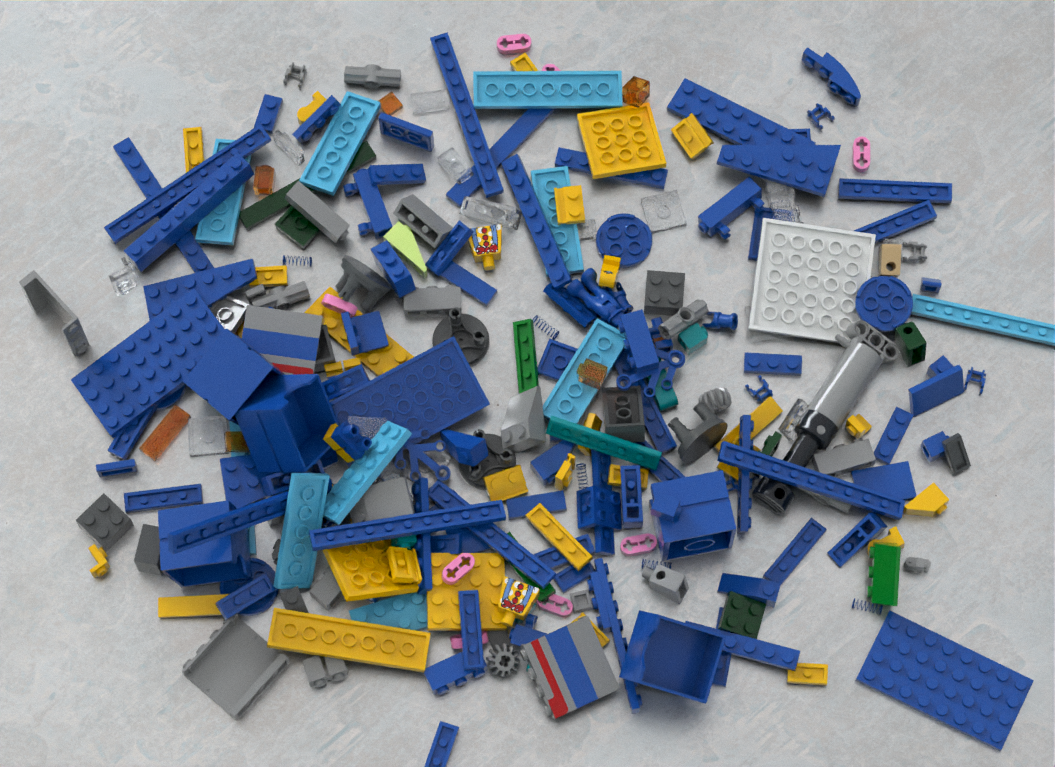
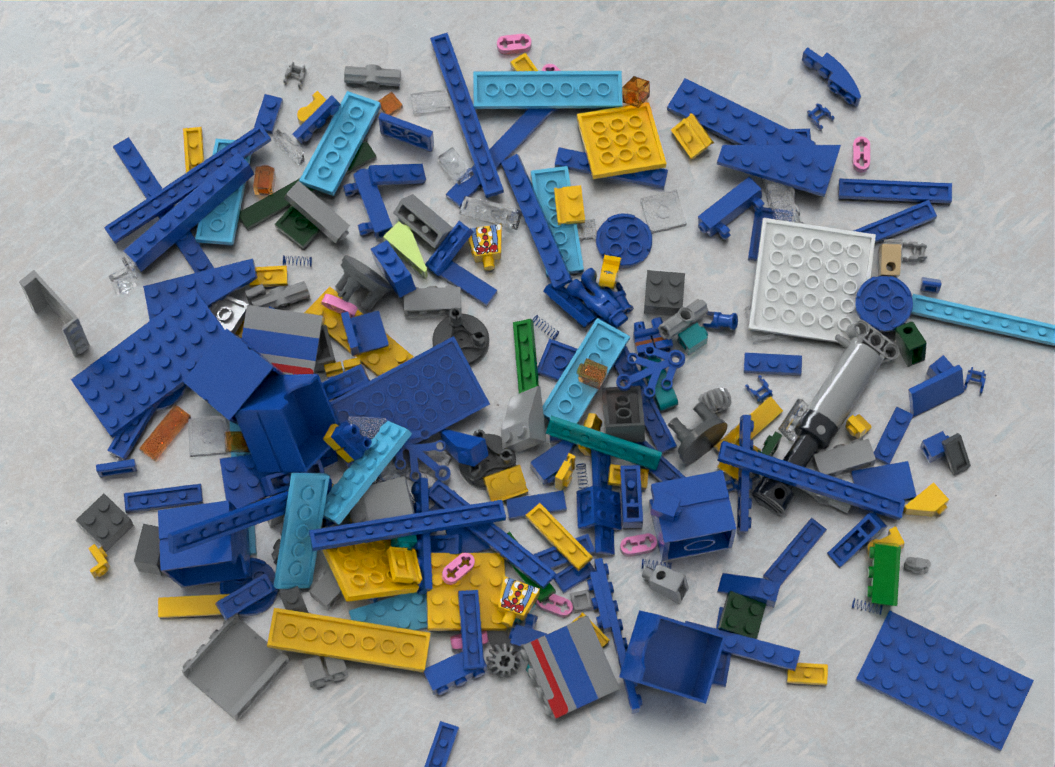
(638, 341): blue brick -> none

